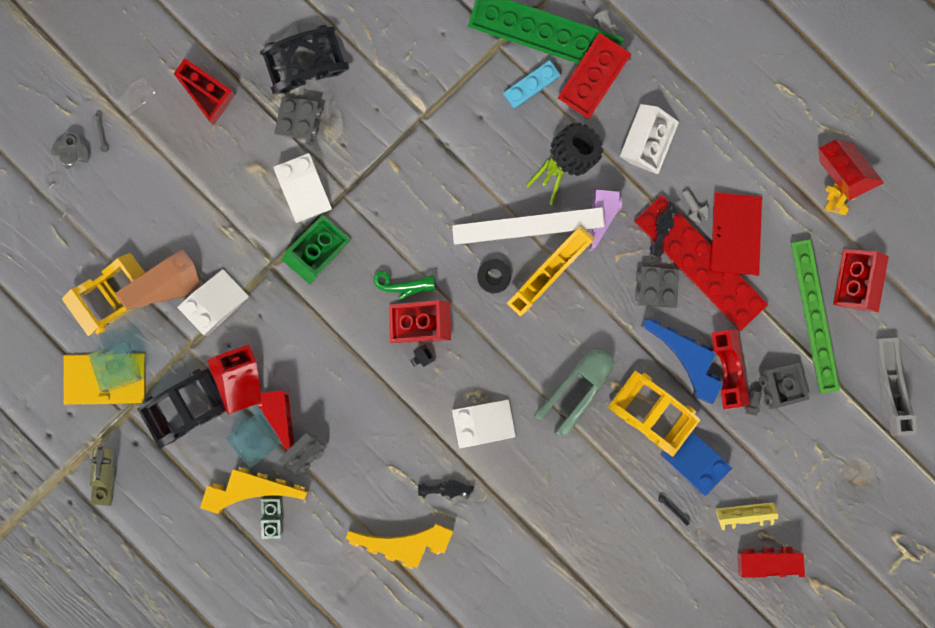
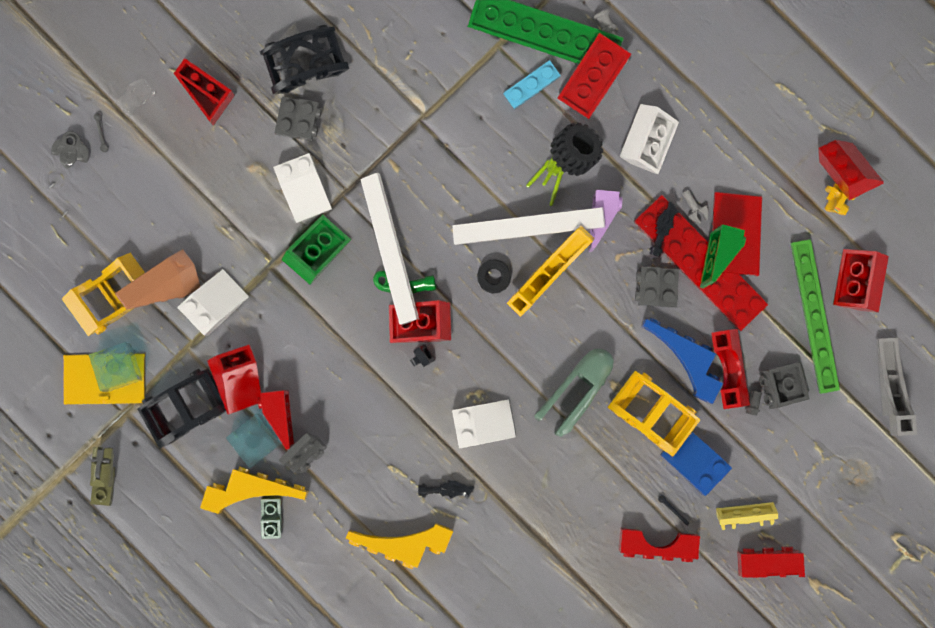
(389, 249): none -> white tile
(683, 546): none -> red arch
(722, 248): none -> green slope

